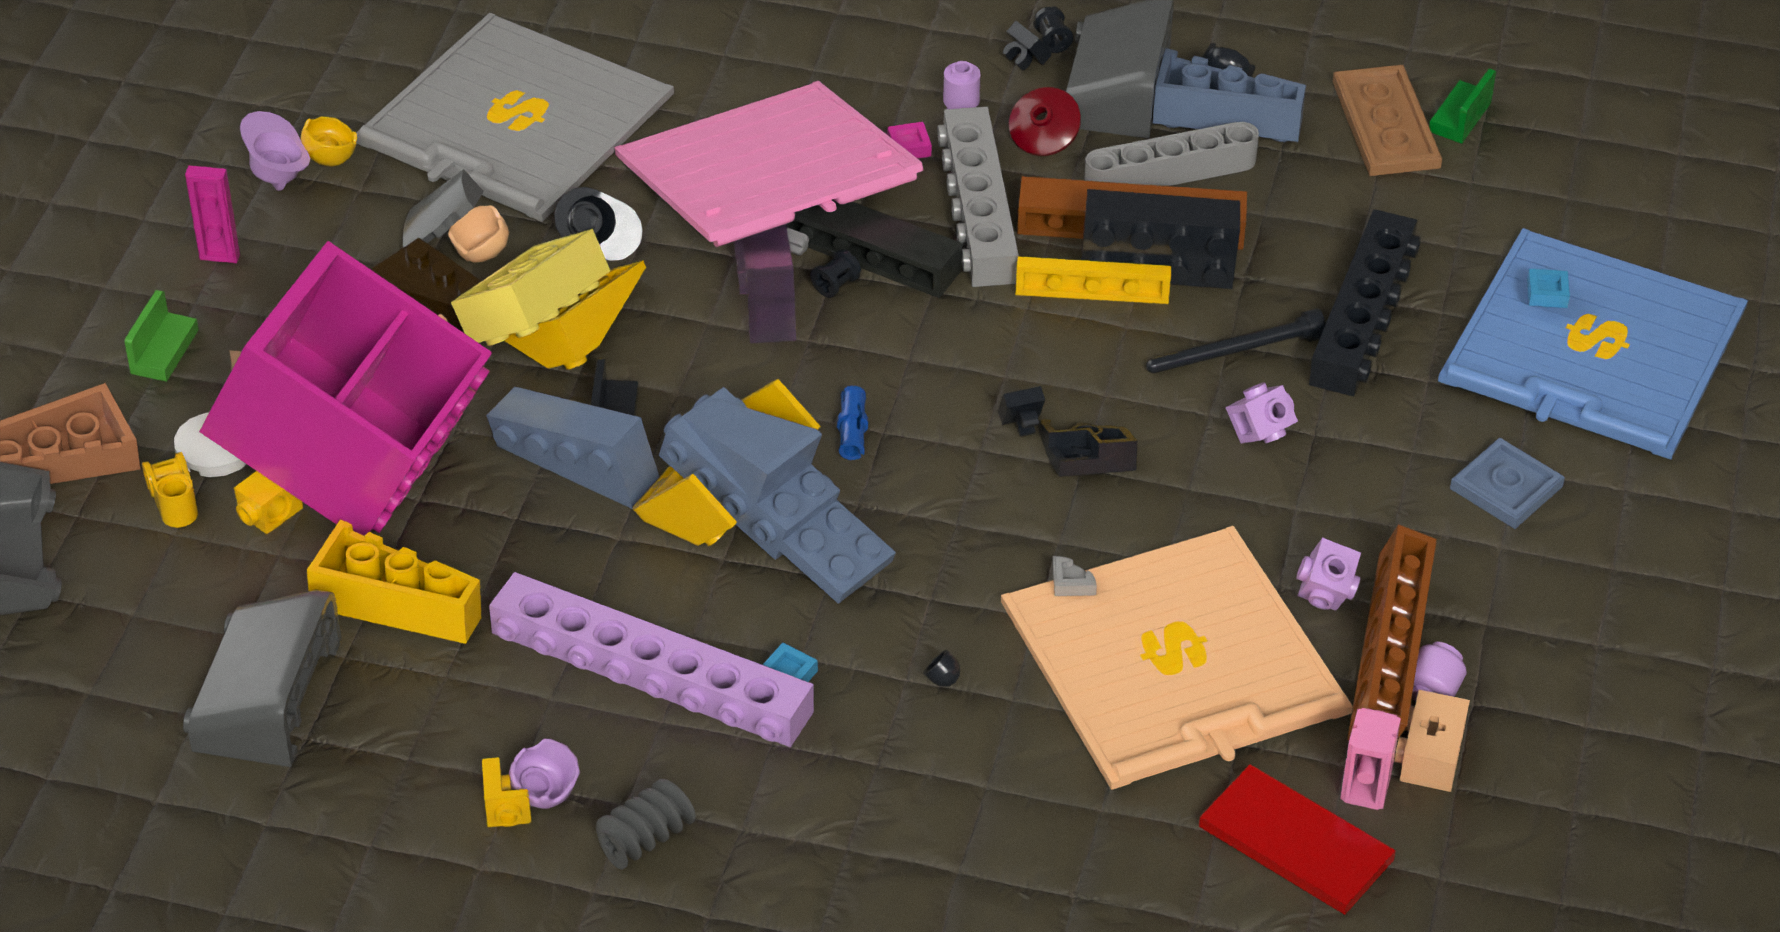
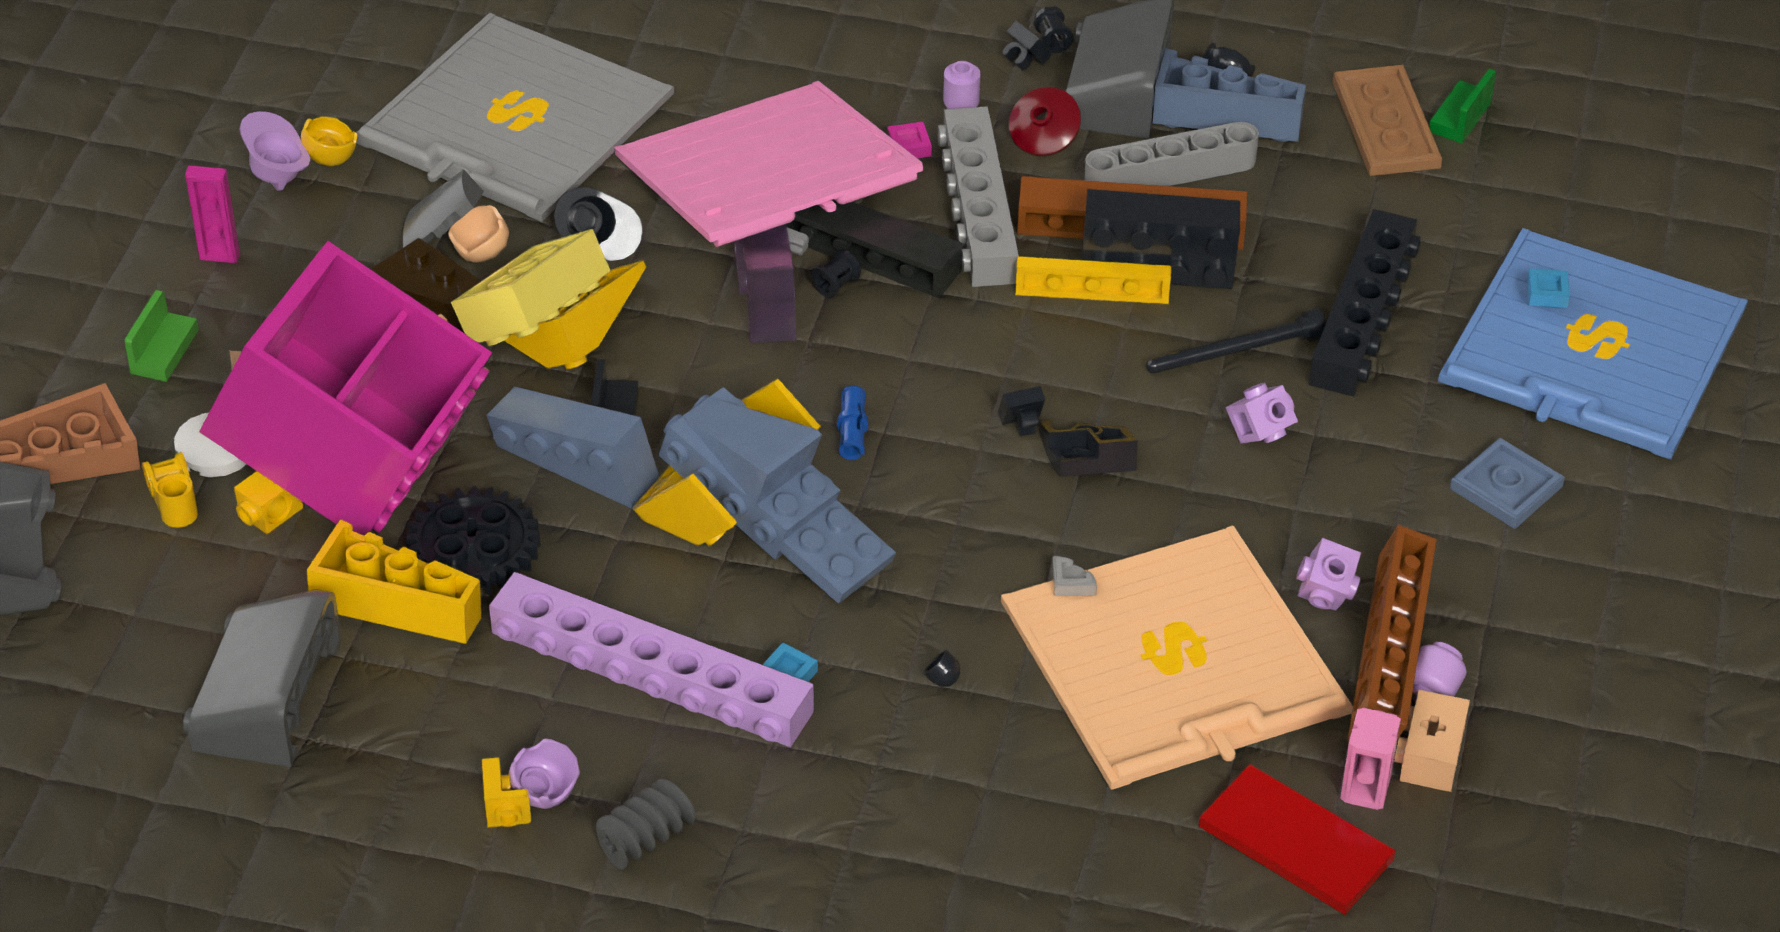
(477, 535): none -> black gear

